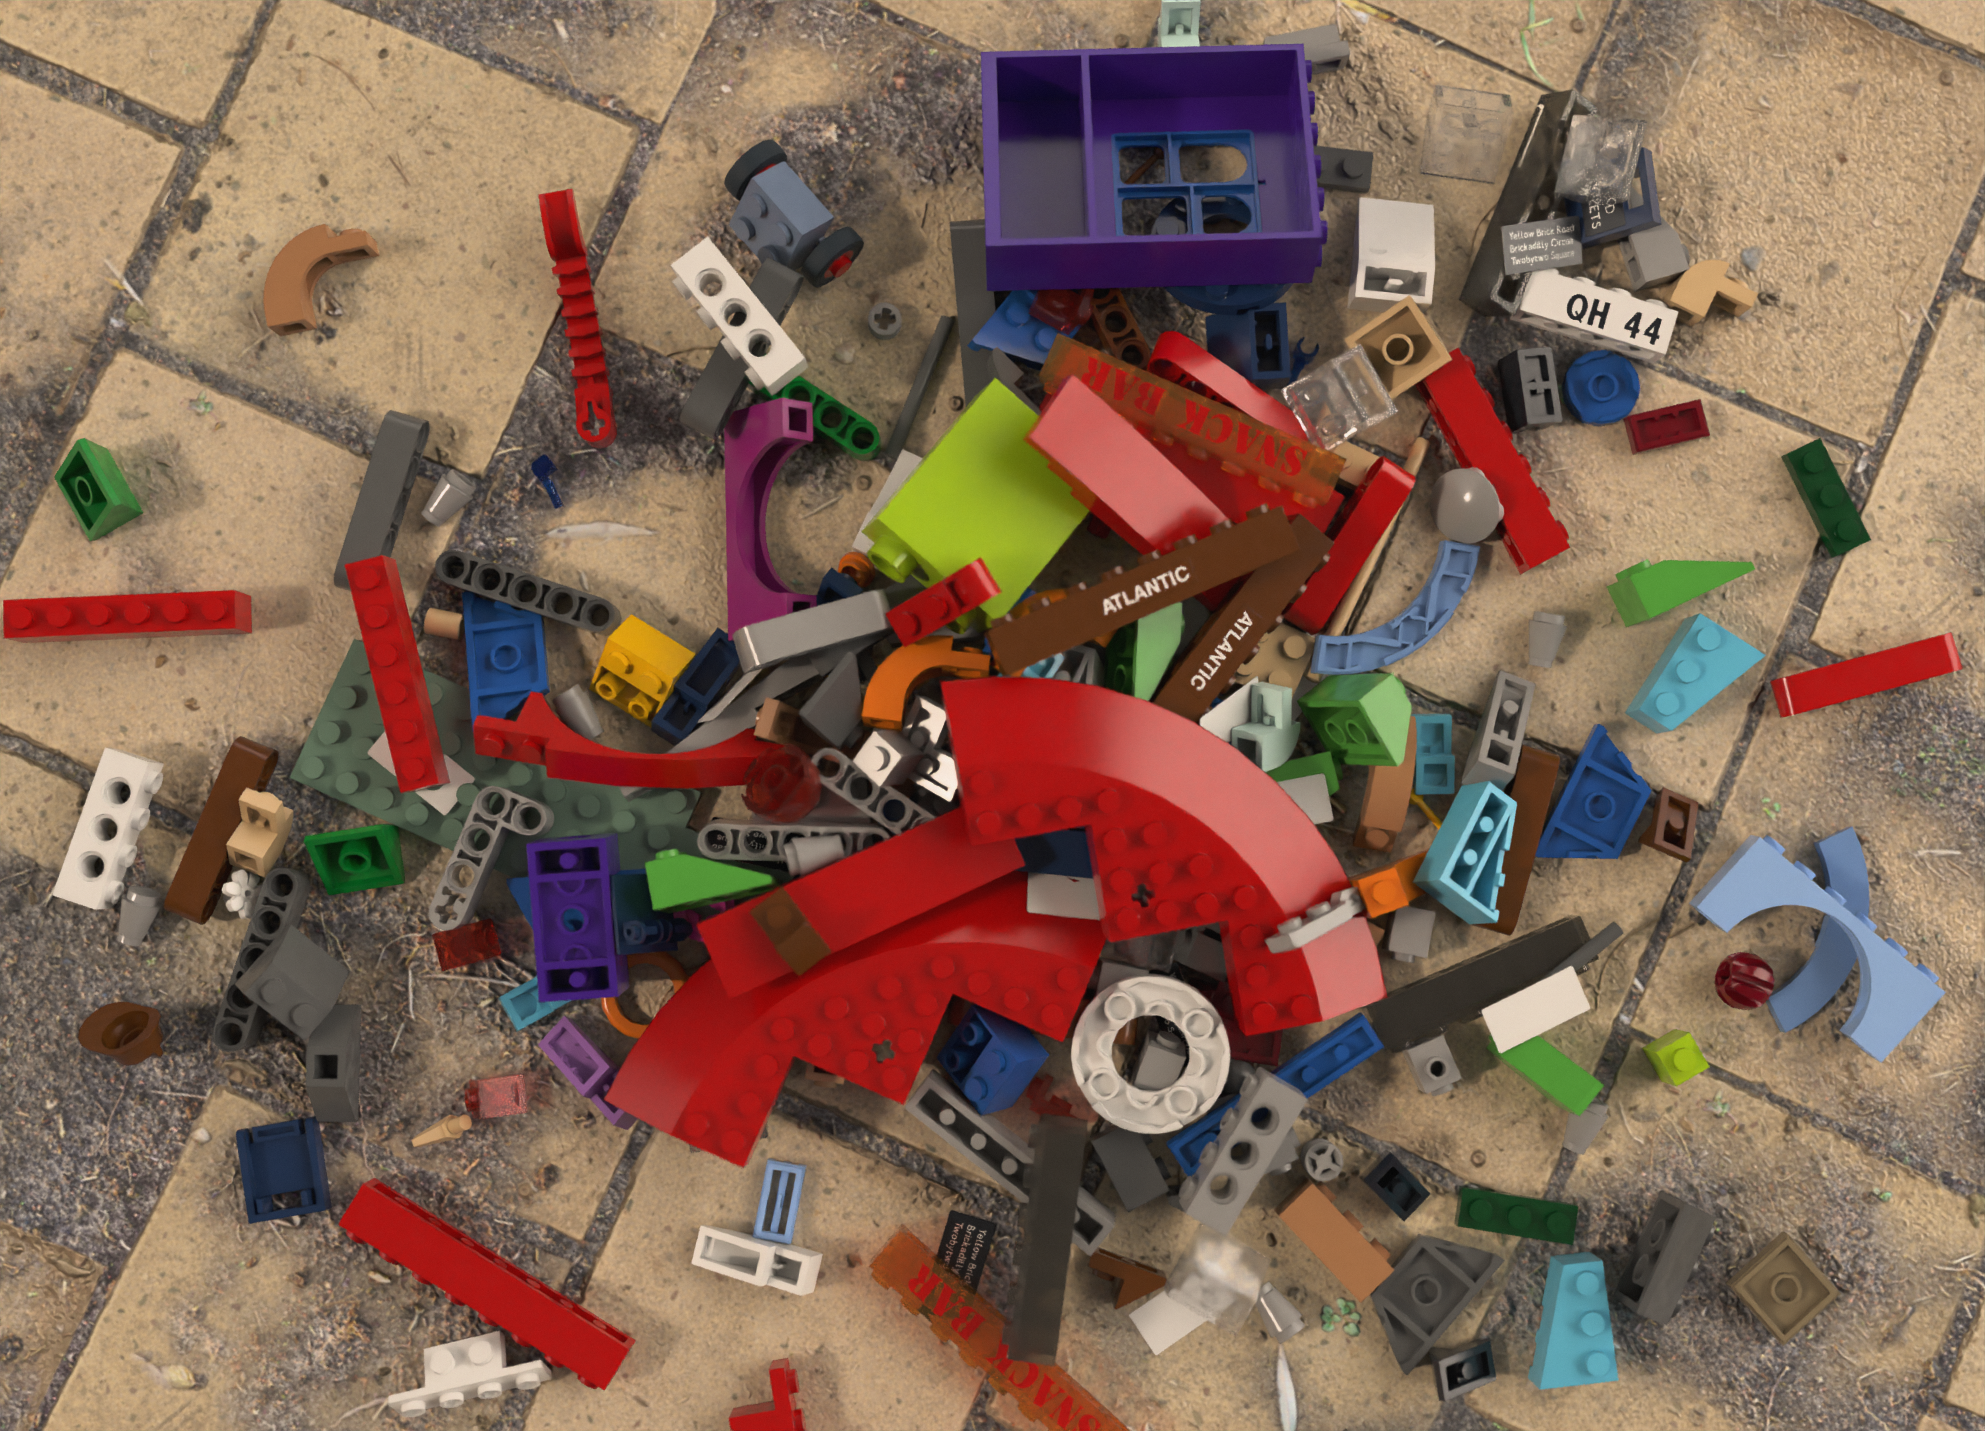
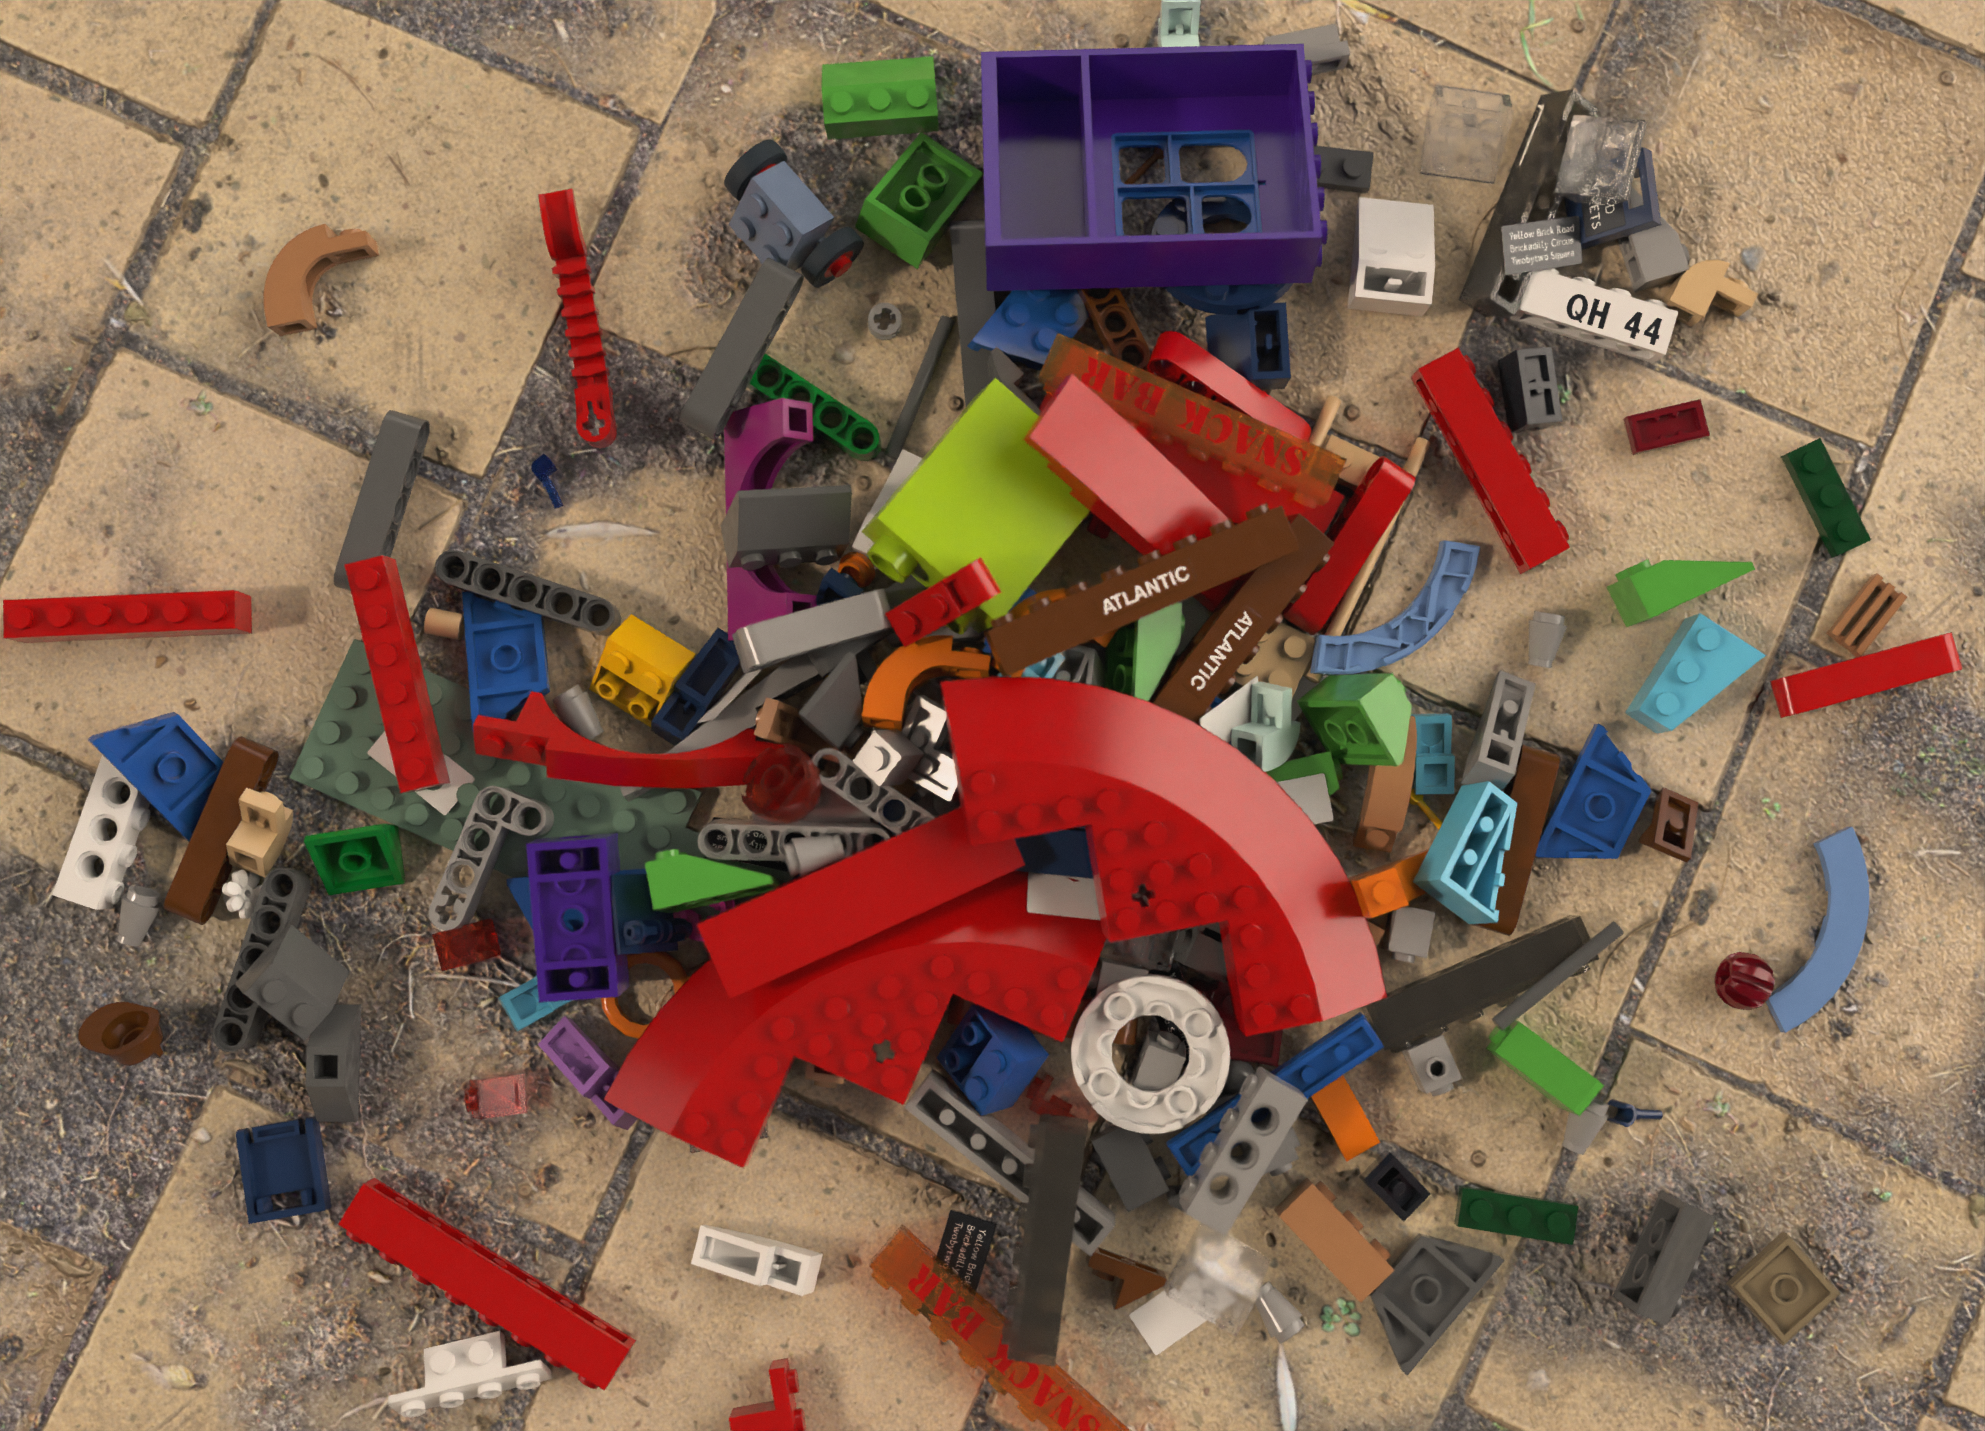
(96, 489): green slope -> none
(165, 765): none -> blue wing
(444, 1130): tan bar -> none
(448, 497): light grey cone -> none
(707, 265): white brick -> none
(785, 1168): light blue tile -> none
(787, 526): none -> dark grey slope
(790, 931): reddish brown slope -> none
(879, 98): none -> bright green slope
(917, 200): none -> bright green slope
(1062, 308): clear red bracket -> none
(1301, 359): clear blue hand -> none
(1320, 920): light grey hinge -> none
(1328, 1163): light grey wheel -> none
(1339, 399): clear slope -> none
(1344, 1118): none -> orange slope
(1401, 346): tan slope -> none
(1462, 1368): black slope -> none
(1465, 505): light grey dish -> none
(1535, 1009): white sticker -> none
(1575, 1325): medium azure wedge -> none
(1600, 388): blue tile -> none
(1628, 1113): none -> dark blue hand
(1675, 1057): lime brick -> none
(1886, 591): none -> medium nougat tile
(1891, 989): light blue arch -> none

